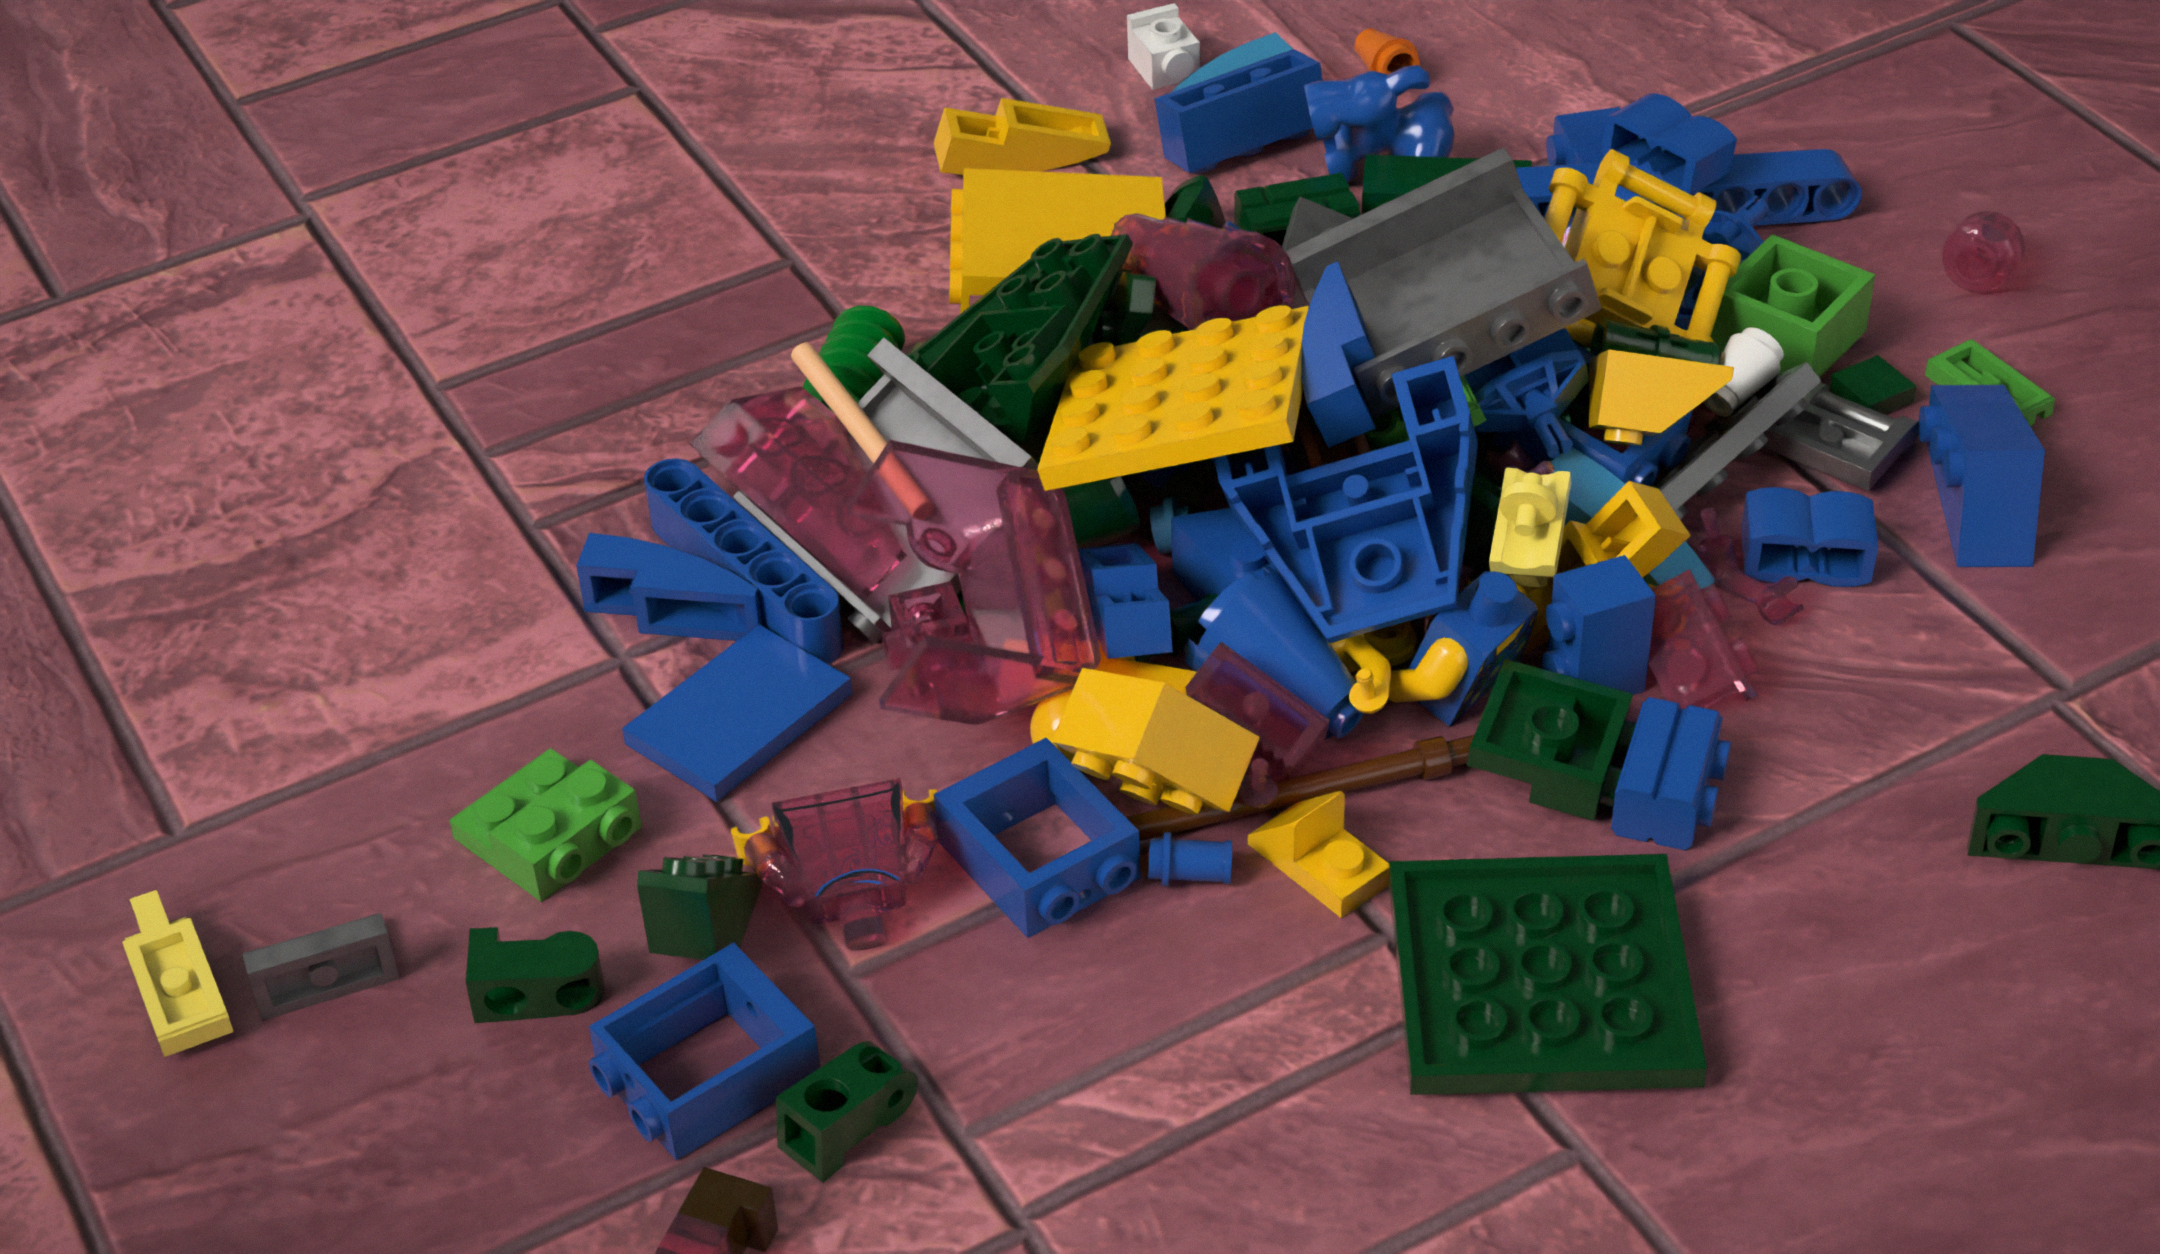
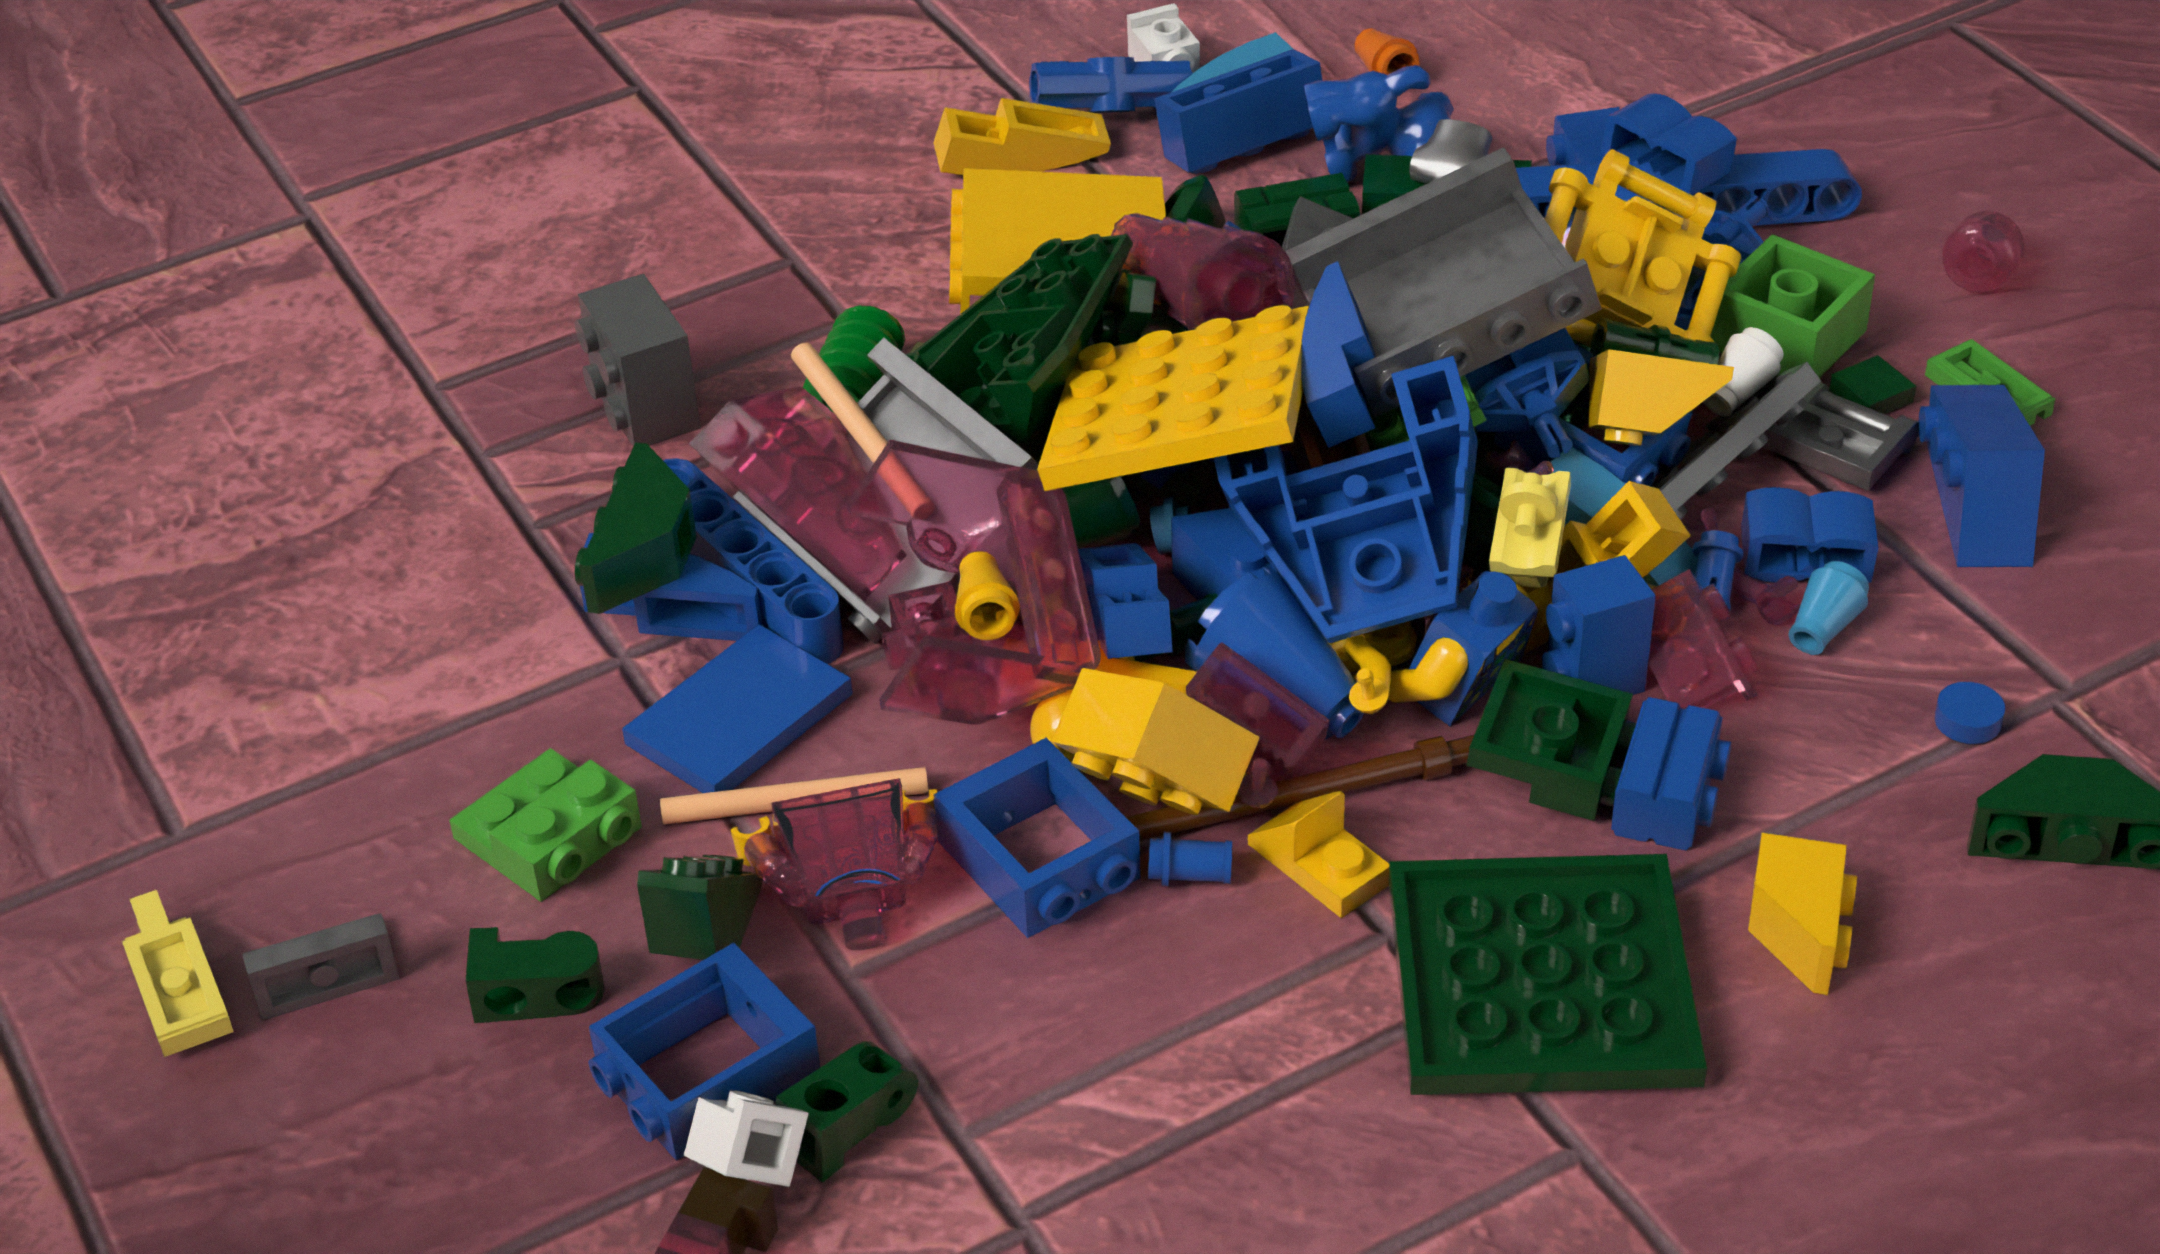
(637, 361): none -> dark grey brick
(639, 535): none -> dark green slope
(747, 1137): none -> white brick
(759, 799): none -> light nougat bar
(984, 599): none -> yellow cone
(1105, 83): none -> blue piece
(1448, 149): none -> flat silver piece
(1716, 561): none -> blue pin
(1798, 906): none -> yellow slope
(1829, 604): none -> dark azure cone
(1969, 712): none -> blue tile

